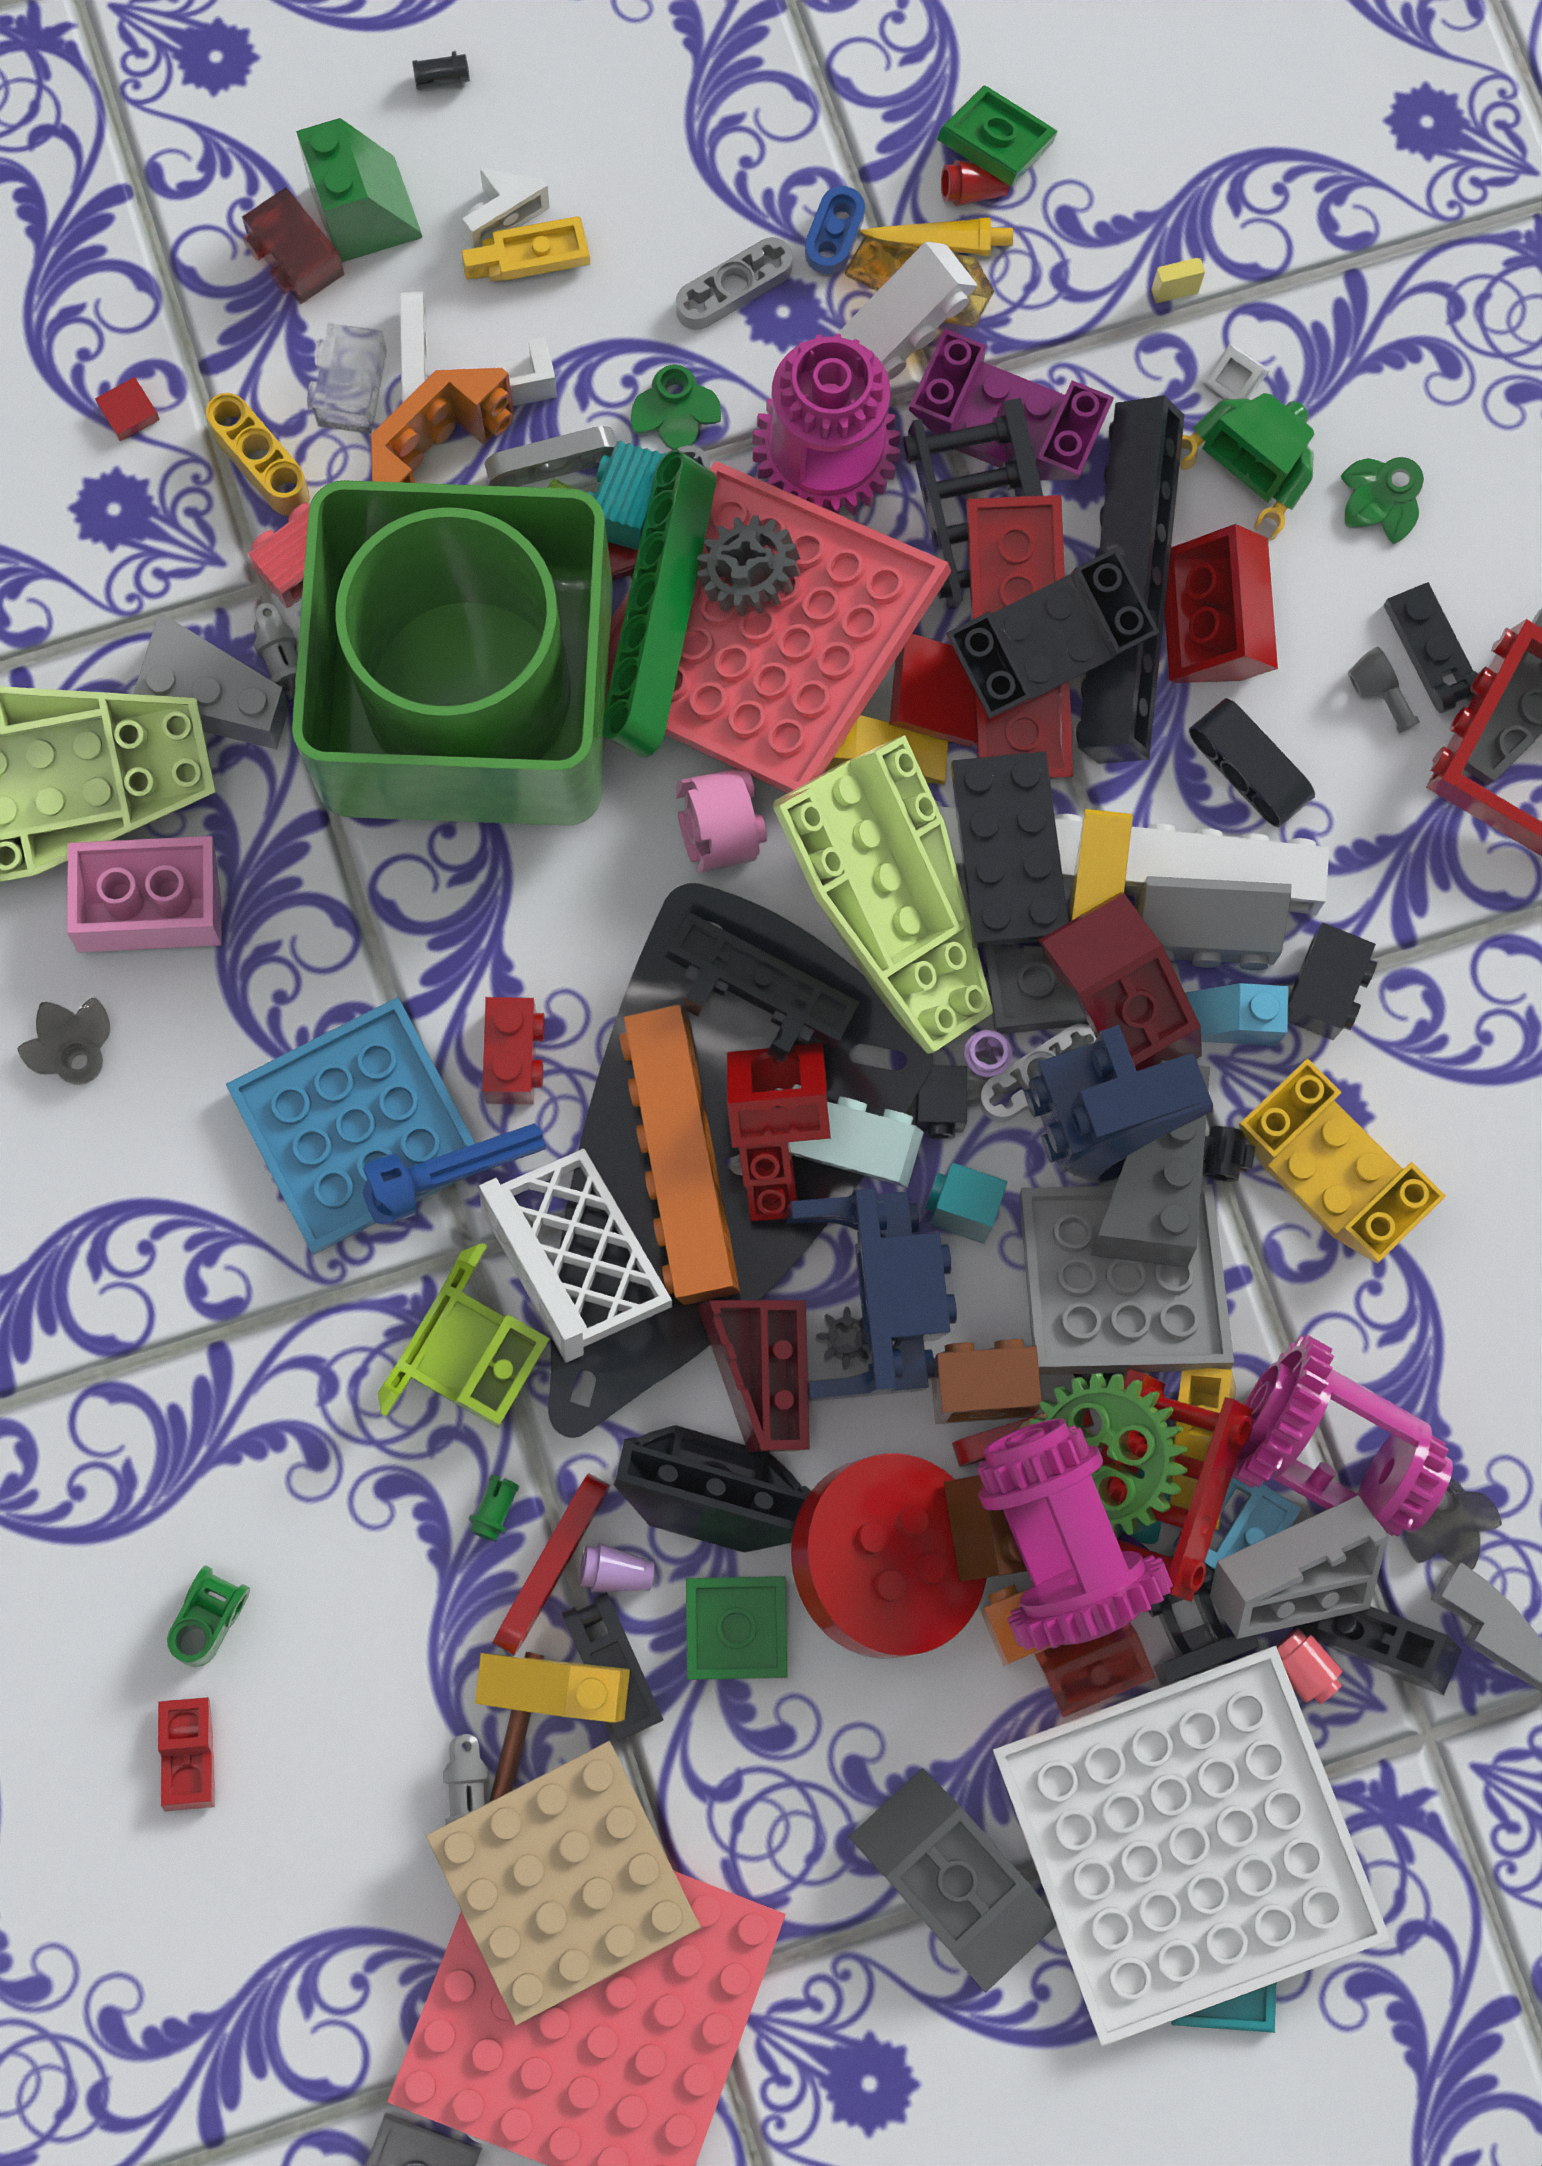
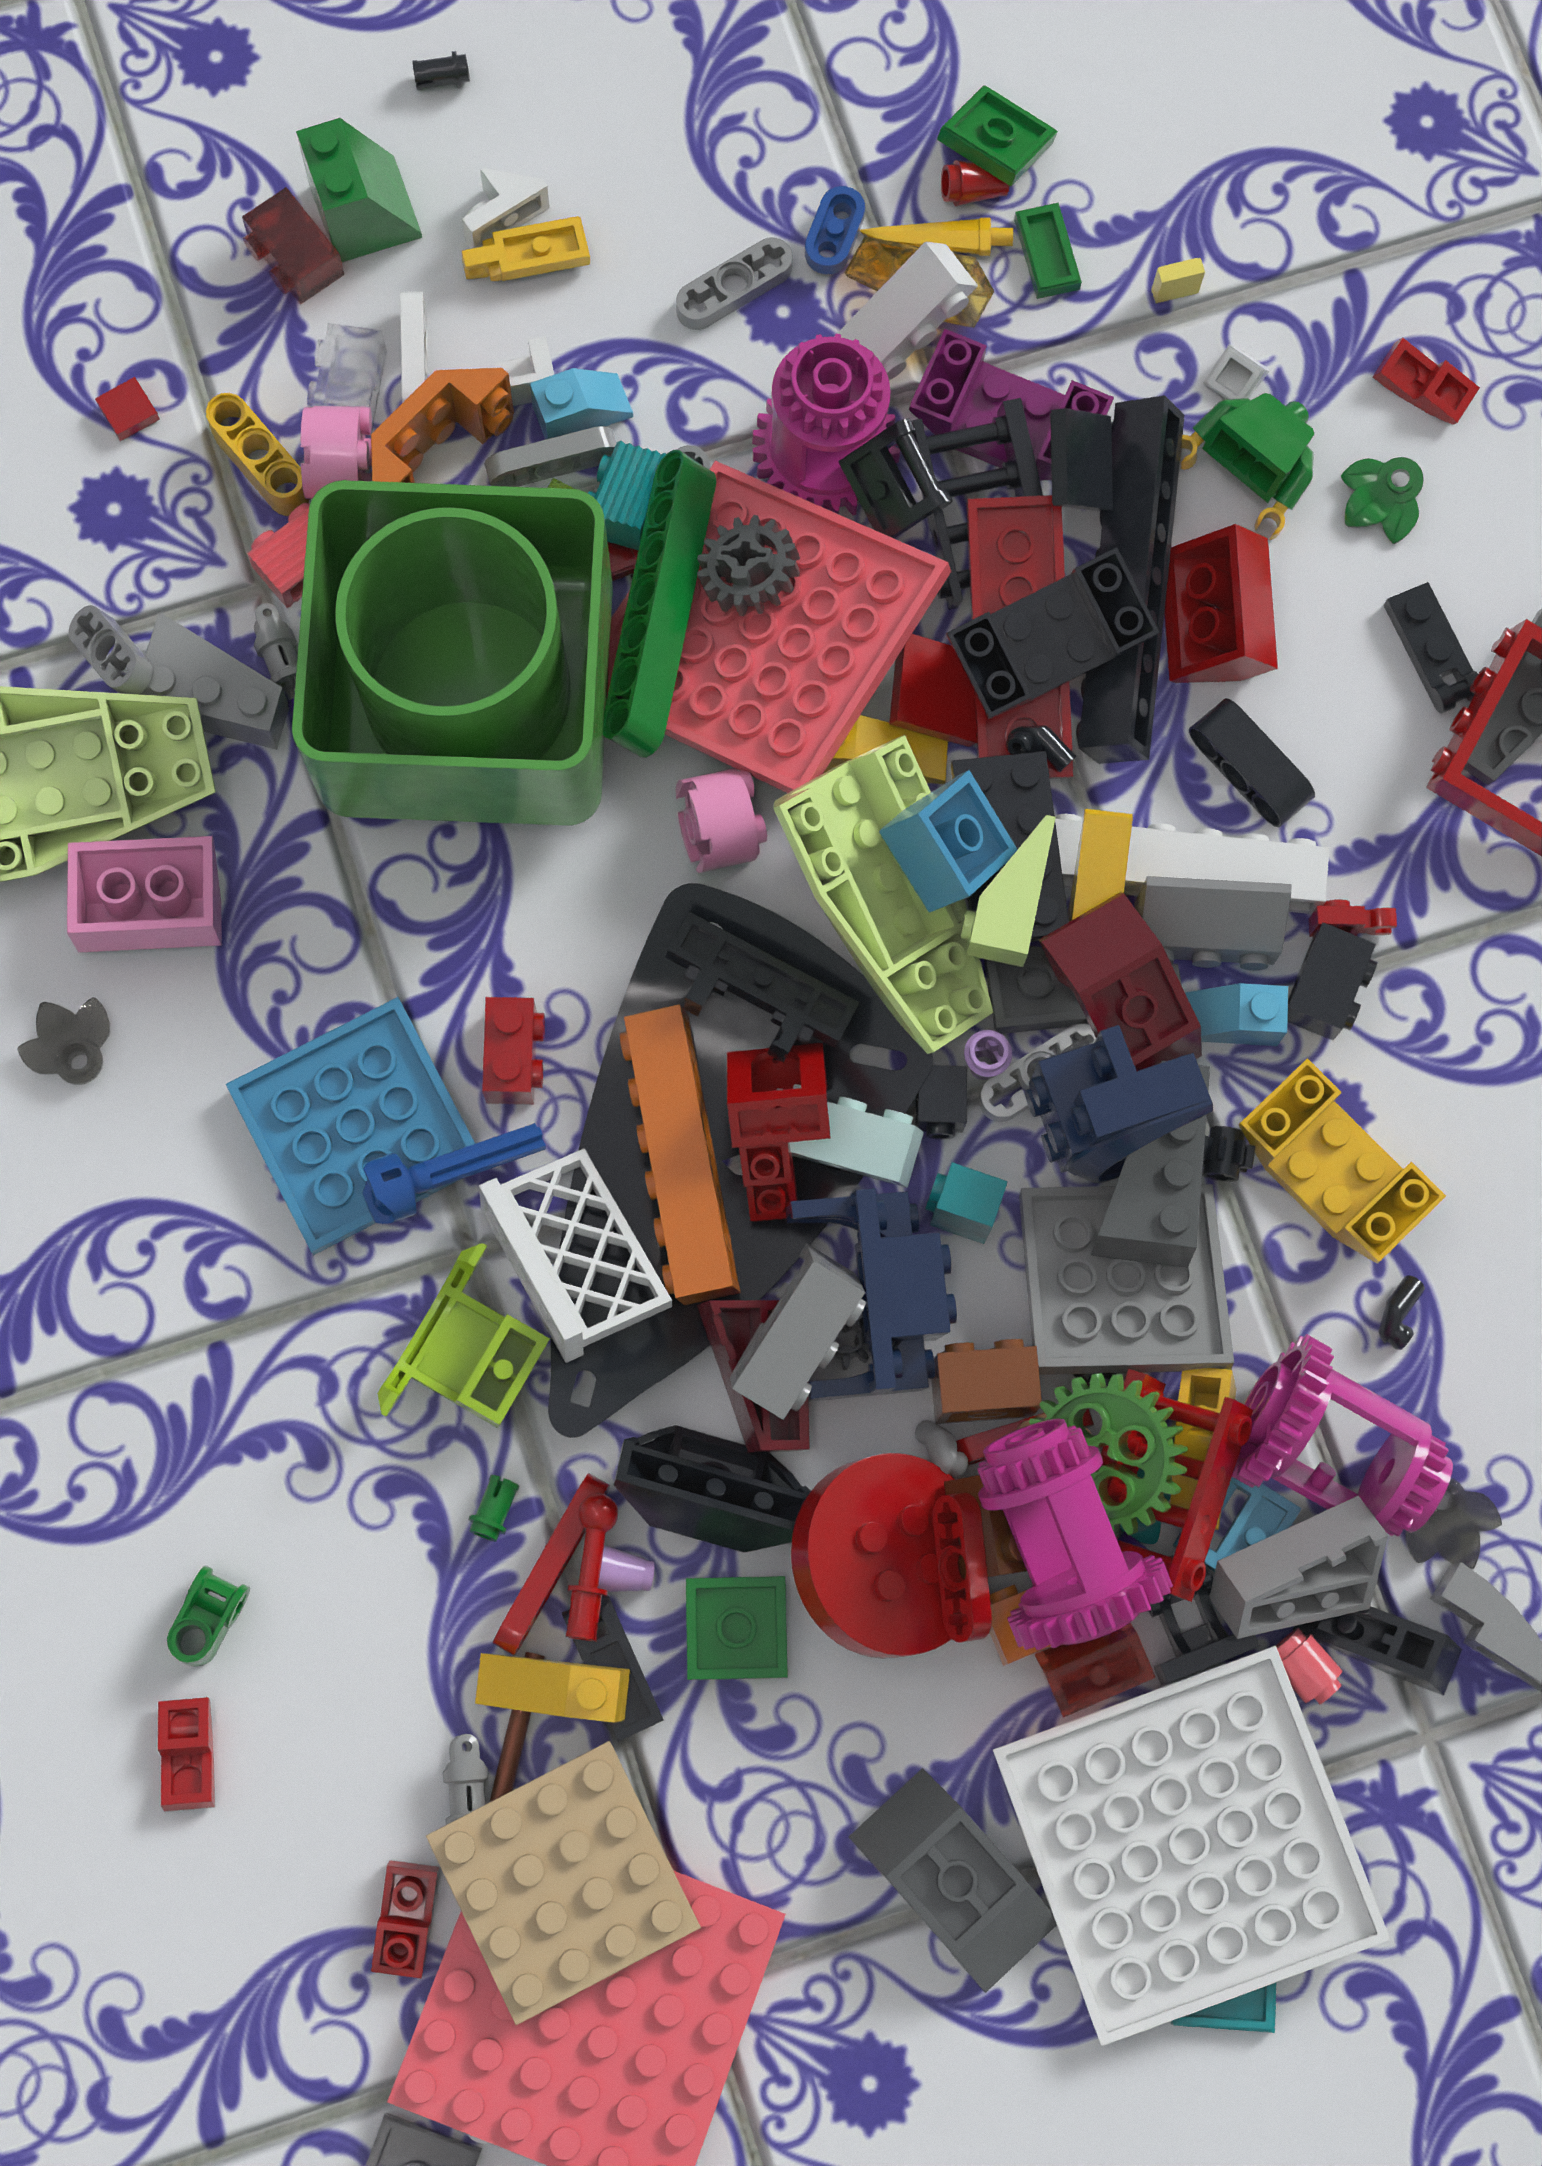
(123, 655): none -> light grey beam
(335, 446): none -> bright pink brick
(405, 1919): none -> red slope
(578, 401): none -> medium azure slope
(597, 1515): none -> red pin
(675, 414): green plate -> none
(799, 1334): none -> light grey wedge
(882, 487): none -> black plate
(942, 1448): none -> light grey arm
(949, 842): none -> dark azure slope
(969, 1529): none -> red beam
(1008, 906): none -> yellowish green slope
(1040, 739): none -> black arm
(1047, 250): none -> green tile
(1081, 460): none -> black tile
(1353, 918): none -> red plate
(1376, 676): dark grey bar -> none
(1397, 1309): none -> black arm
(1428, 386): none -> red slope

